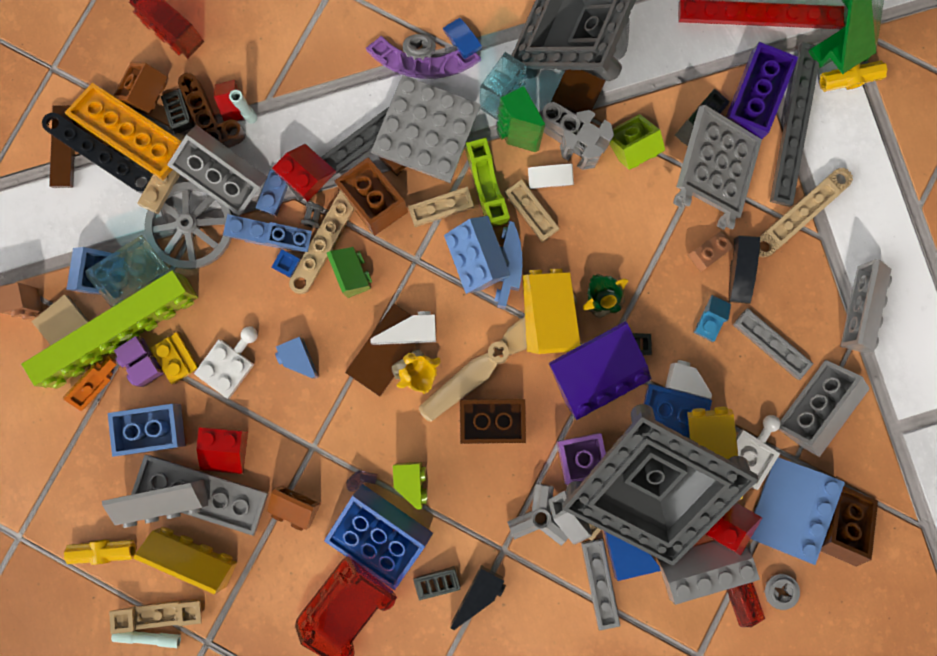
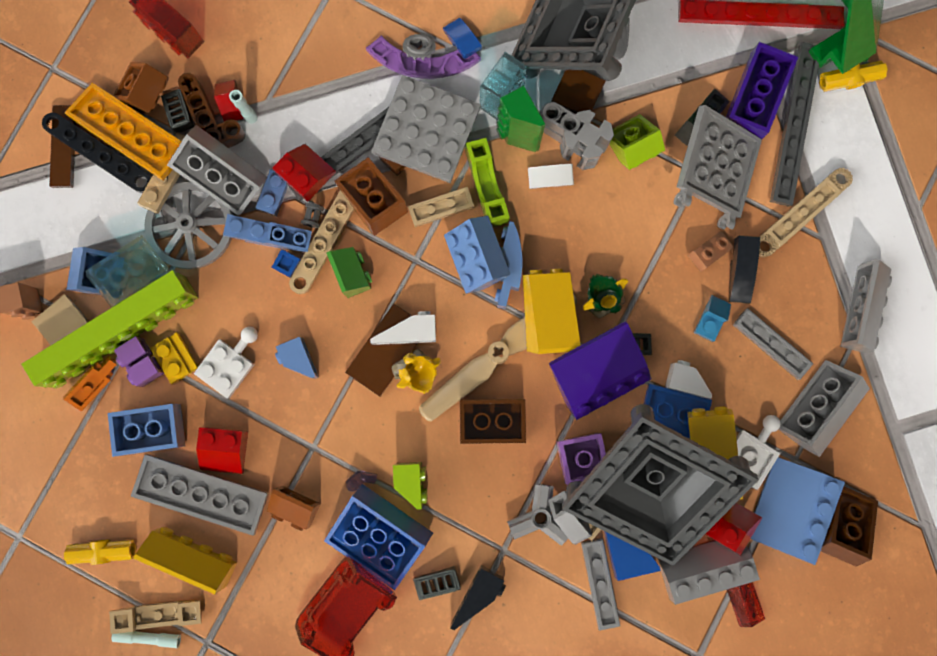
(157, 503): light grey slope -> none
(531, 211): tan plate -> none
(791, 588): light grey gear -> none

